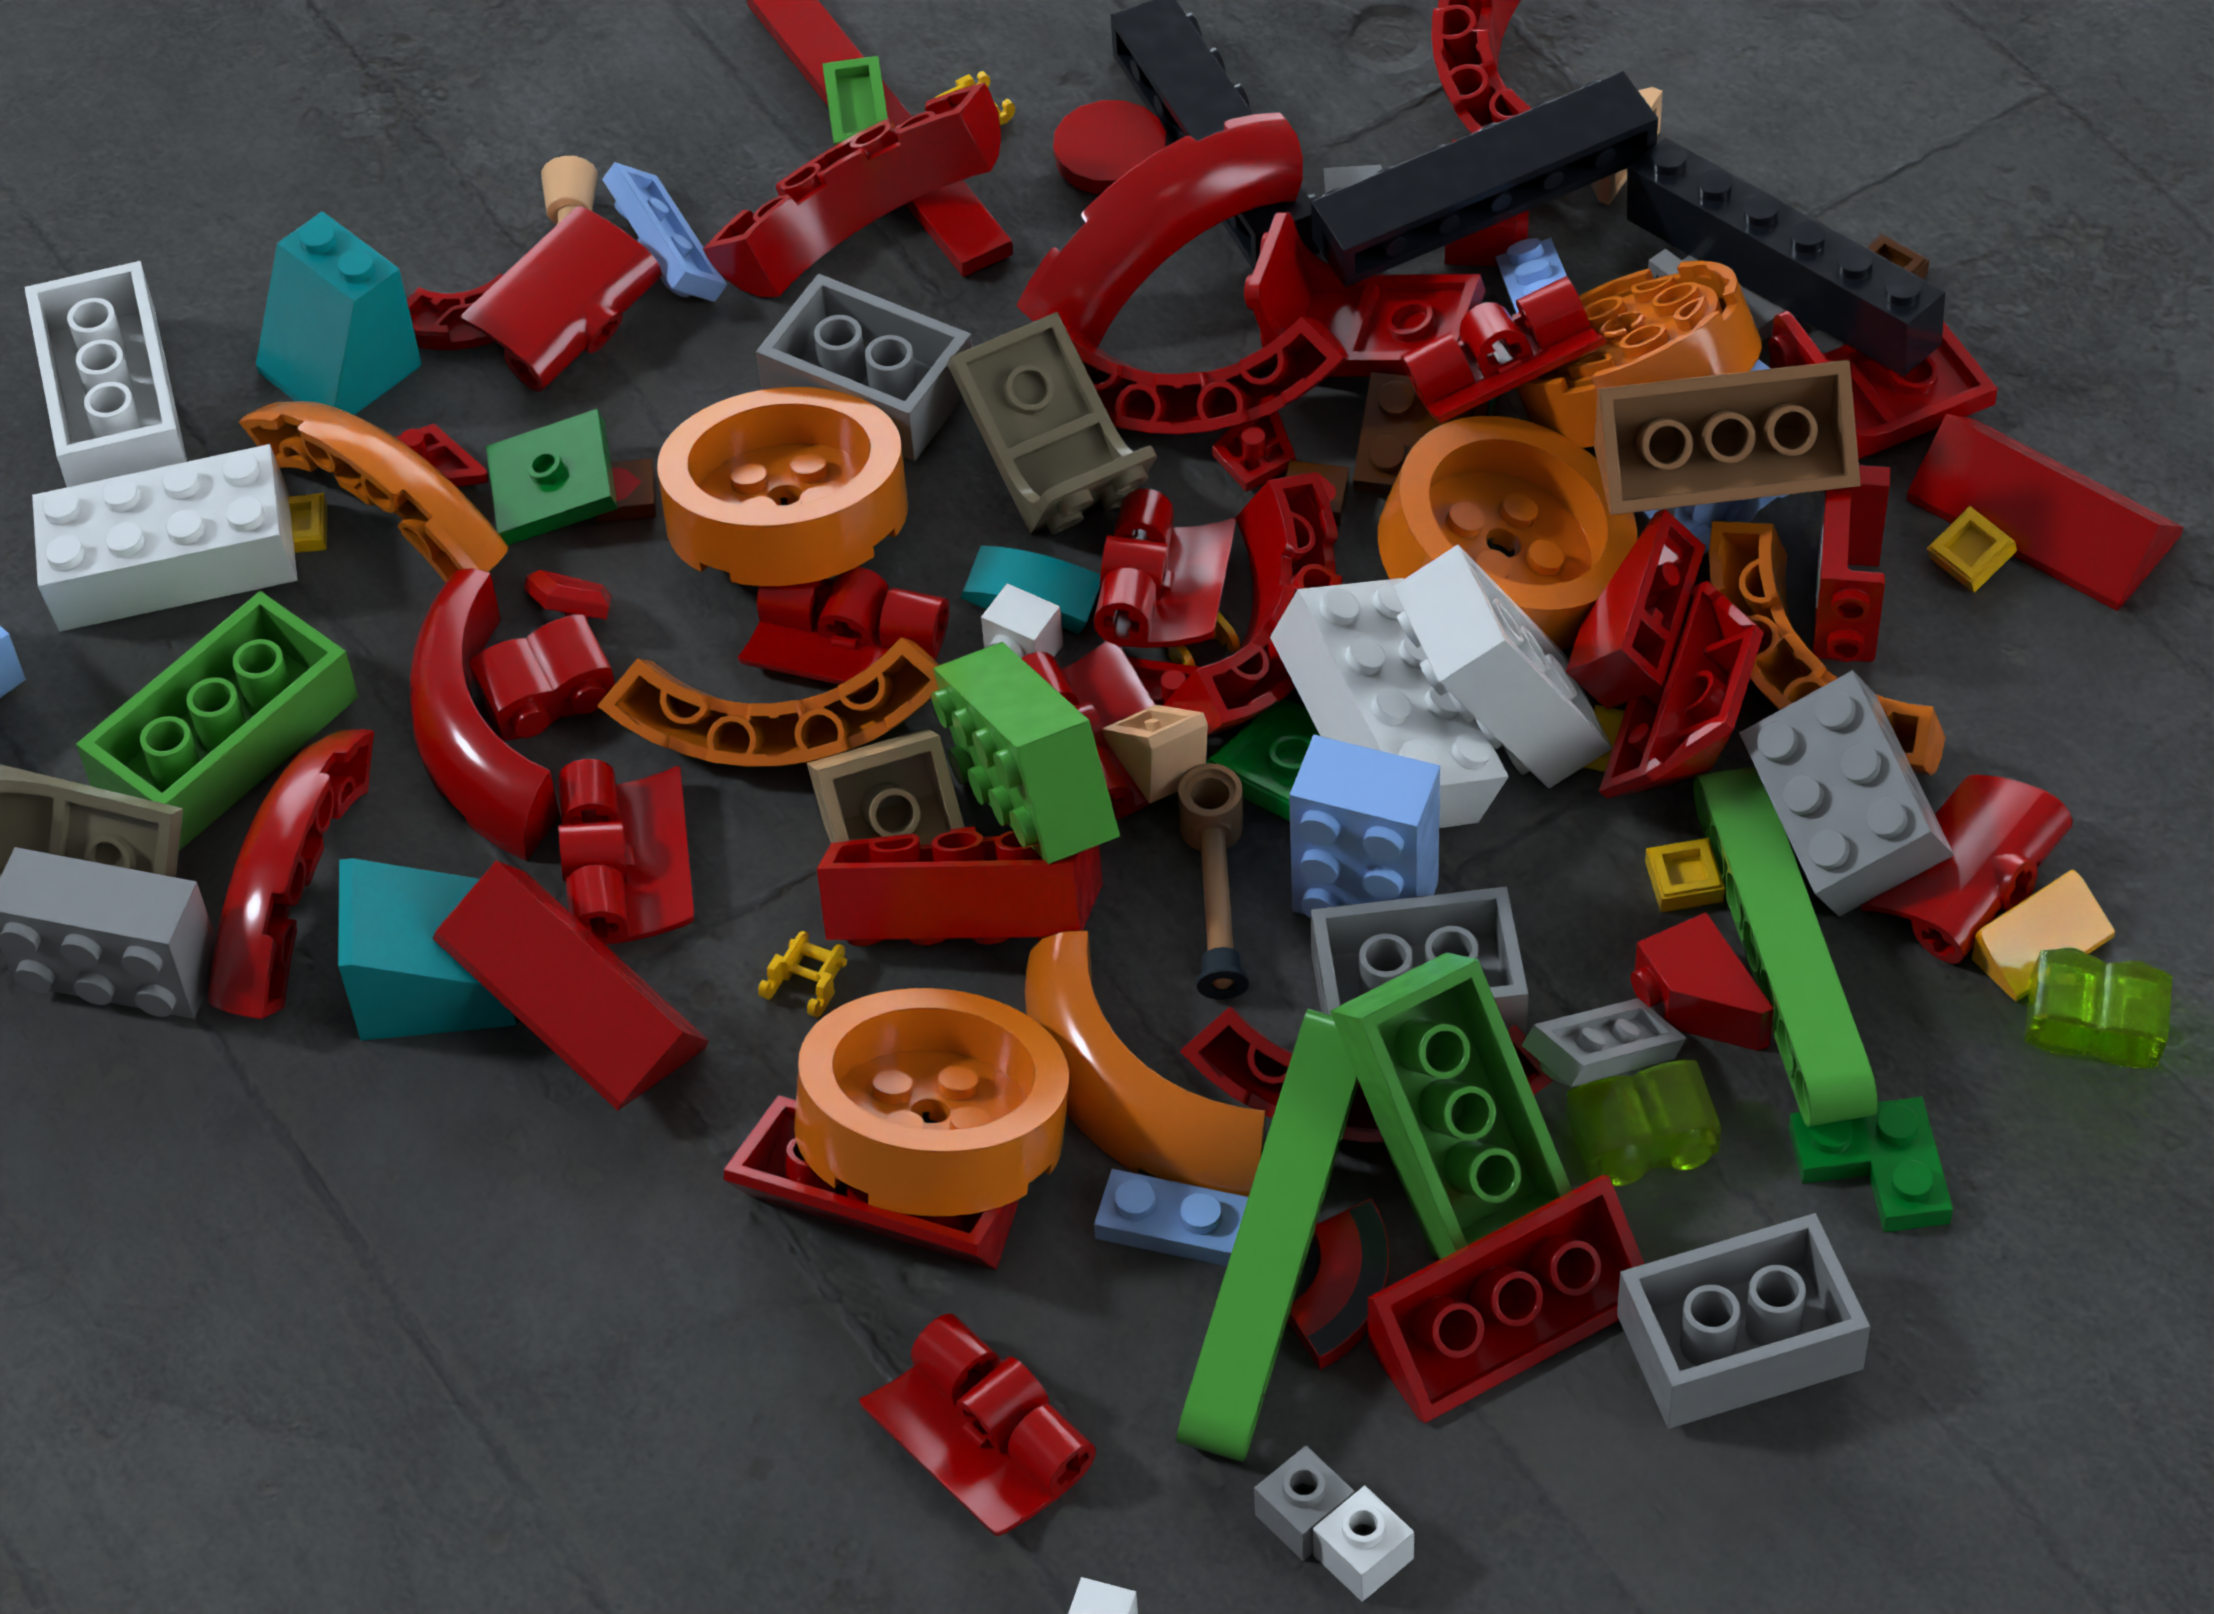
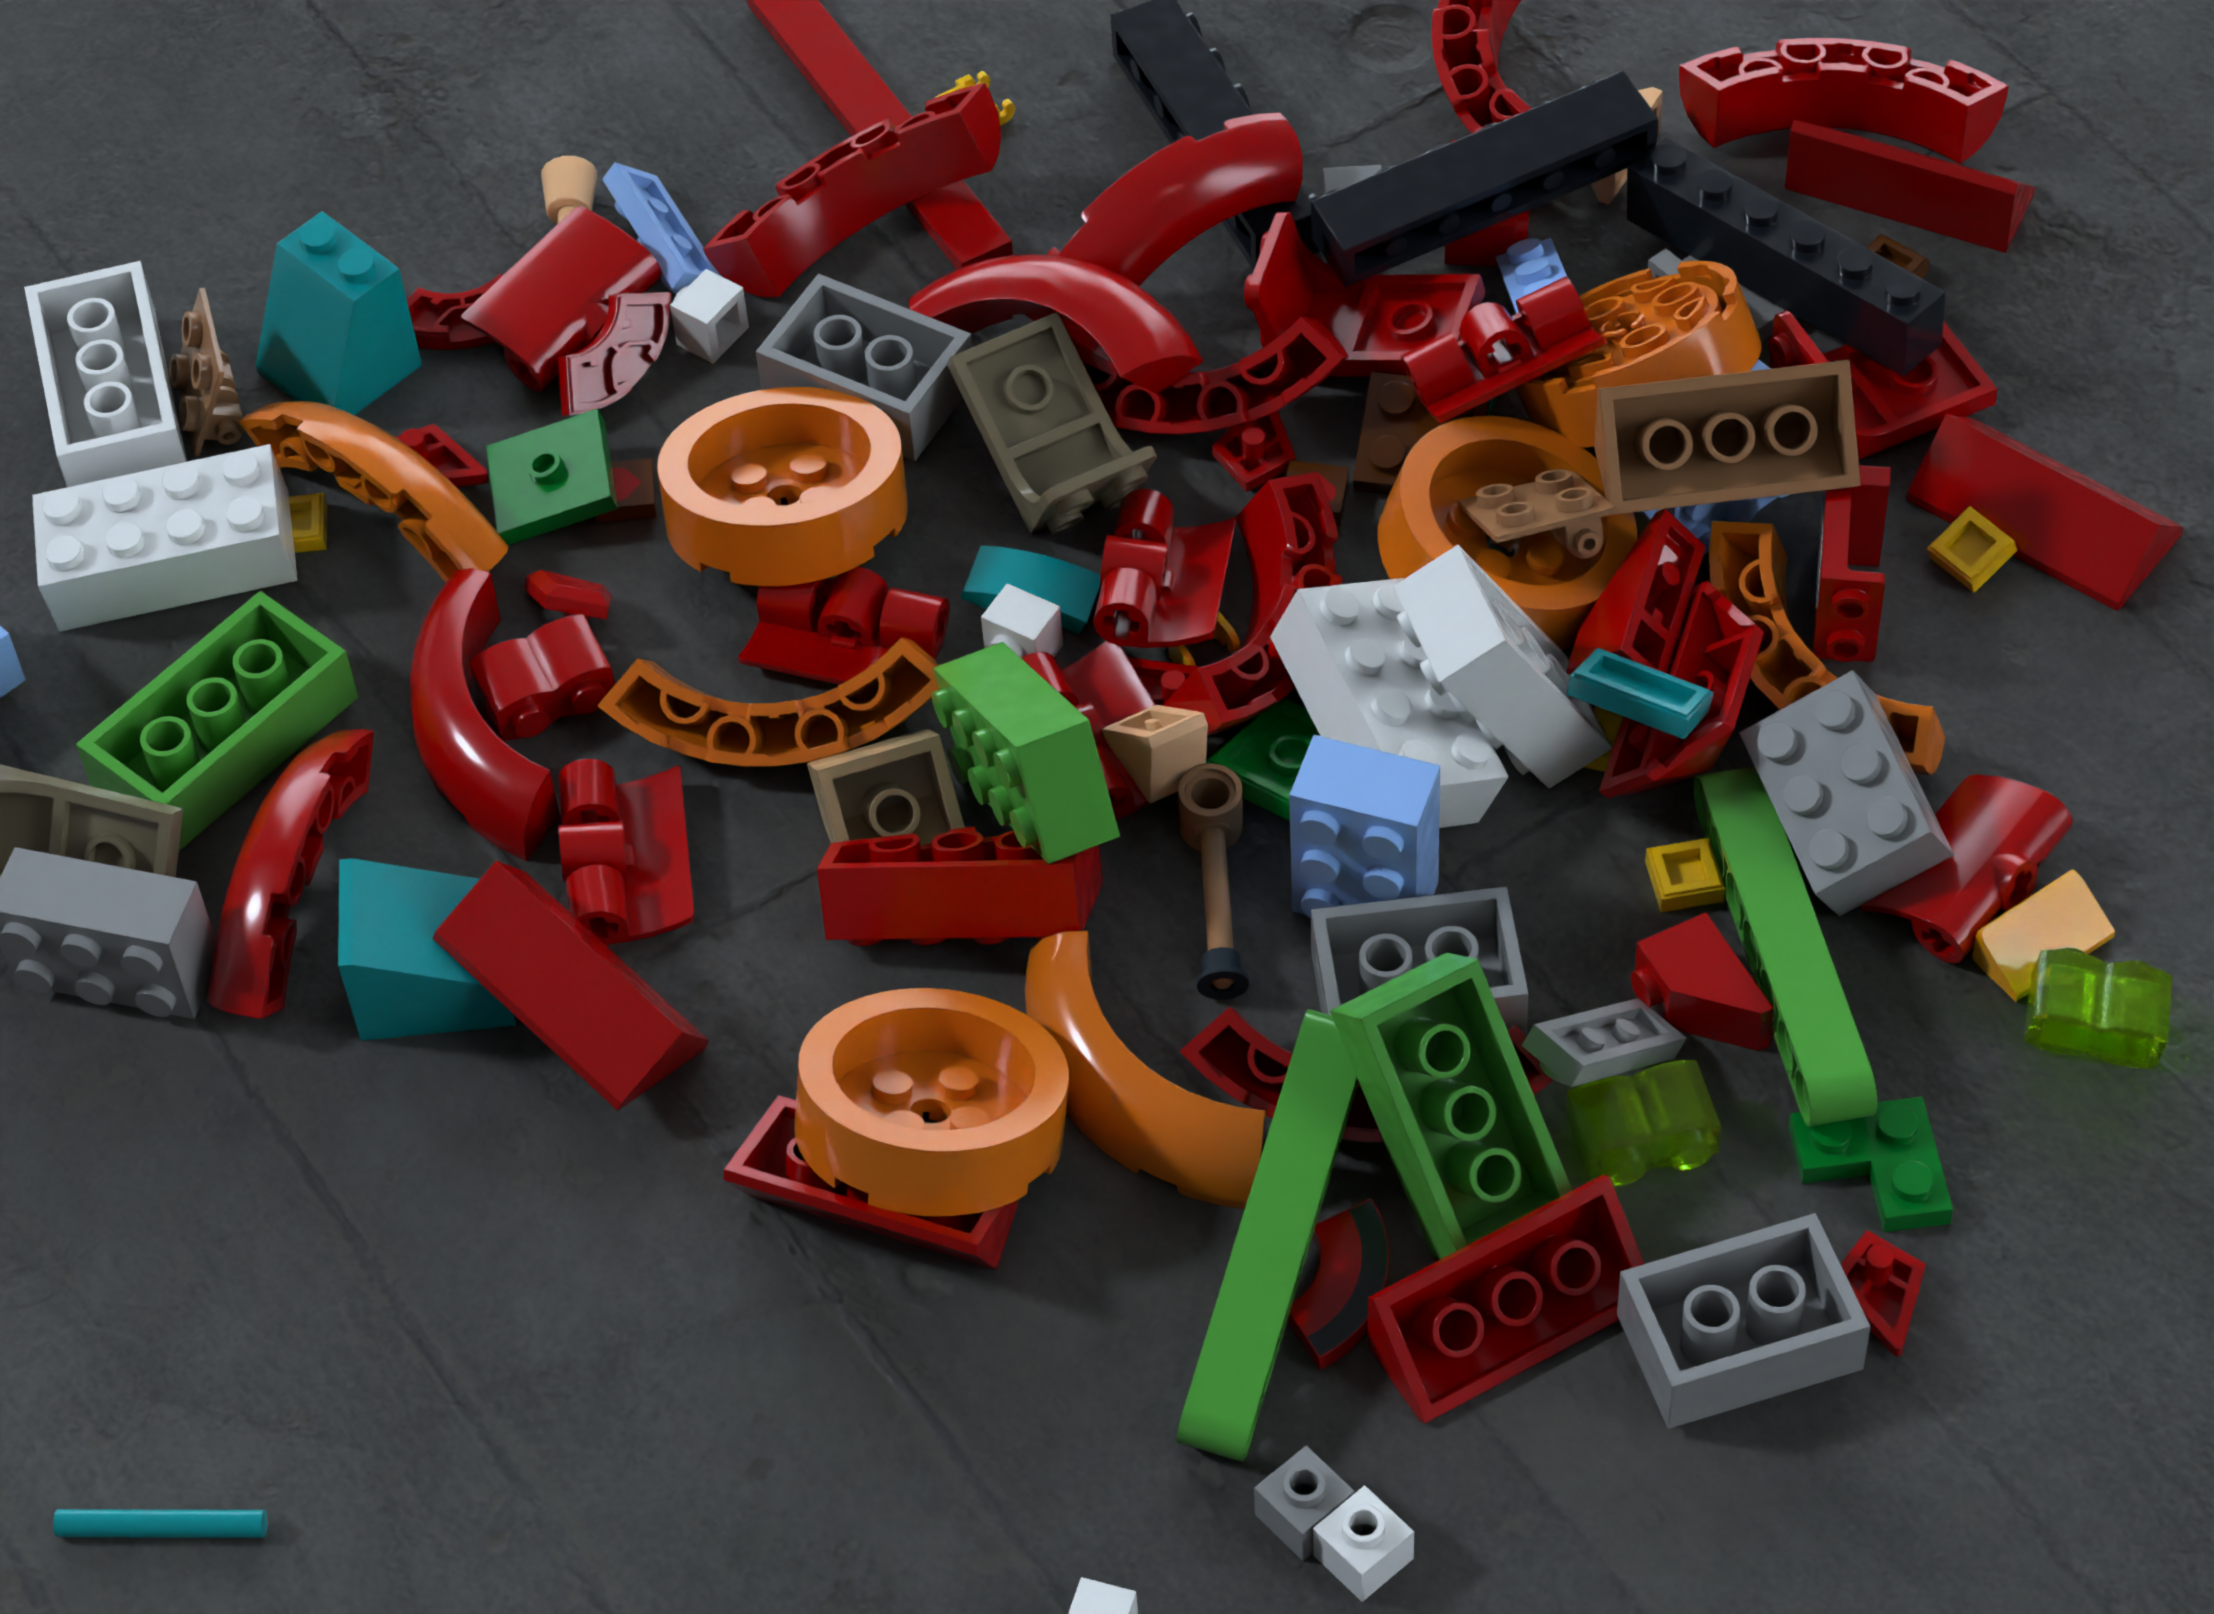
(160, 1523): none -> teal bar
(205, 381): none -> medium nougat hinge
(618, 355): none -> tile
(709, 315): none -> white plate
(784, 966): yellow piece -> none
(854, 96): bright green tile -> none
(981, 1427): red panel -> none
(1105, 142): red tile -> none
(1126, 321): none -> red brick
(1169, 1217): light blue plate -> none
(1553, 502): none -> medium nougat hinge
(1640, 693): none -> teal tile
(1843, 87): none -> red brick
(1885, 1287): none -> red piece
(1905, 186): none -> red slope

